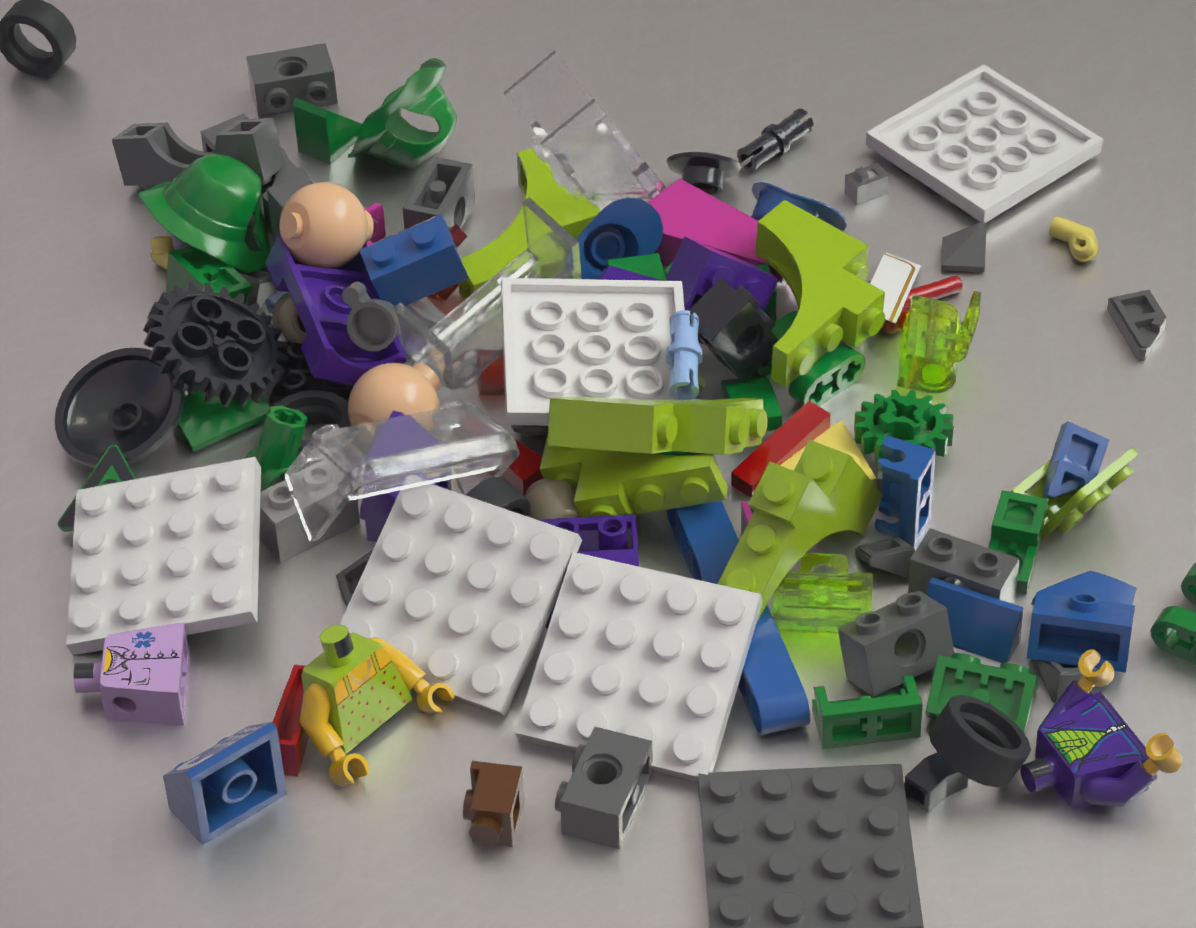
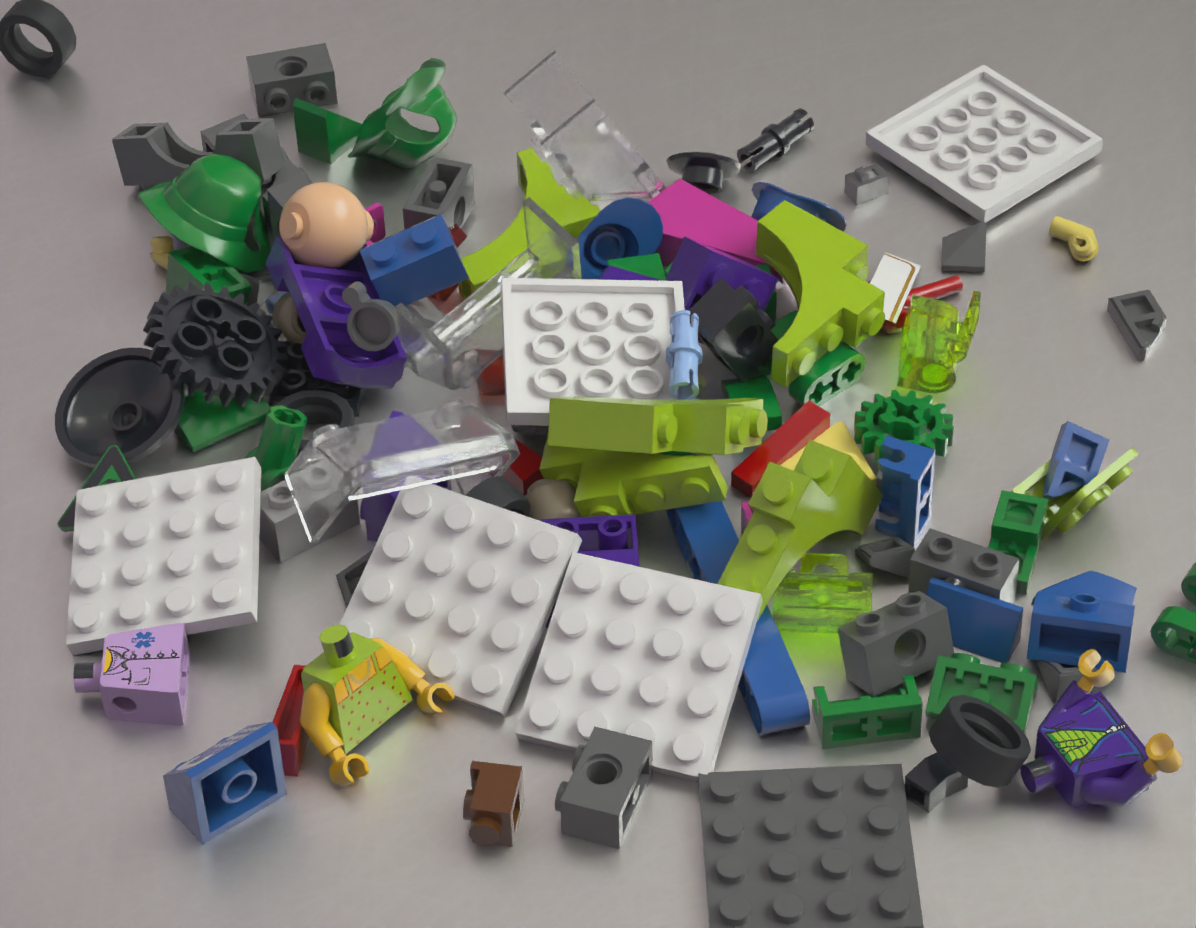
(391, 389): light nougat brick -> none

